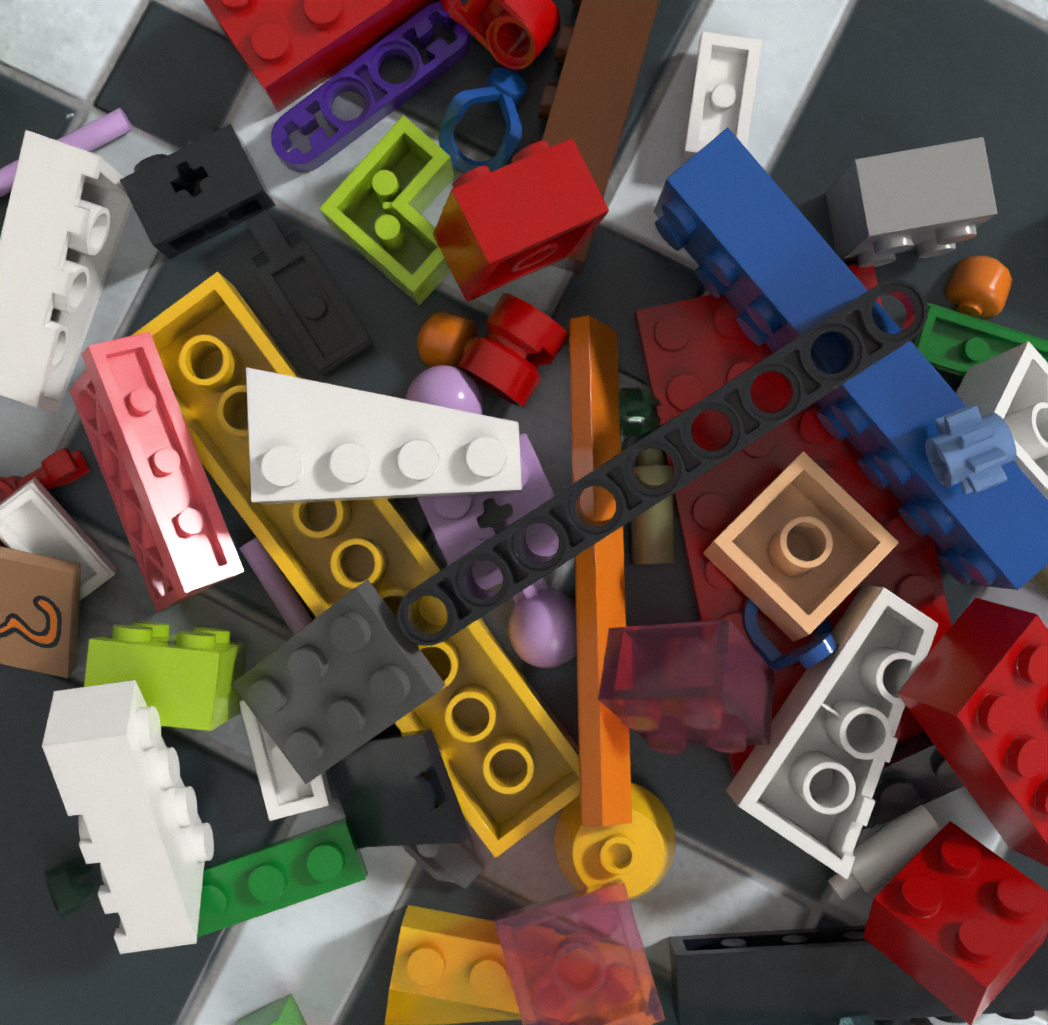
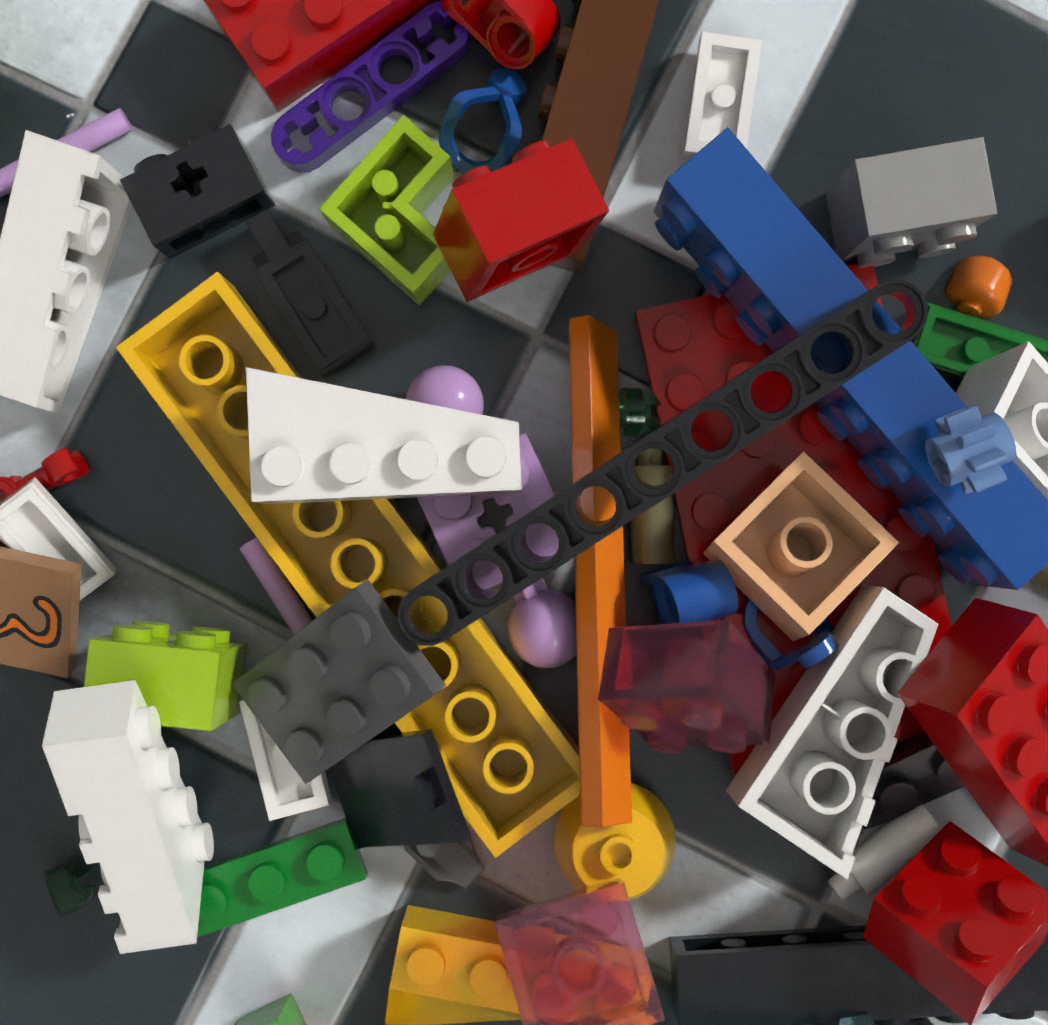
(153, 470): coral fence -> none
(445, 338): orange piece -> none
(513, 350): red wheel -> none
(692, 592): none -> blue piece

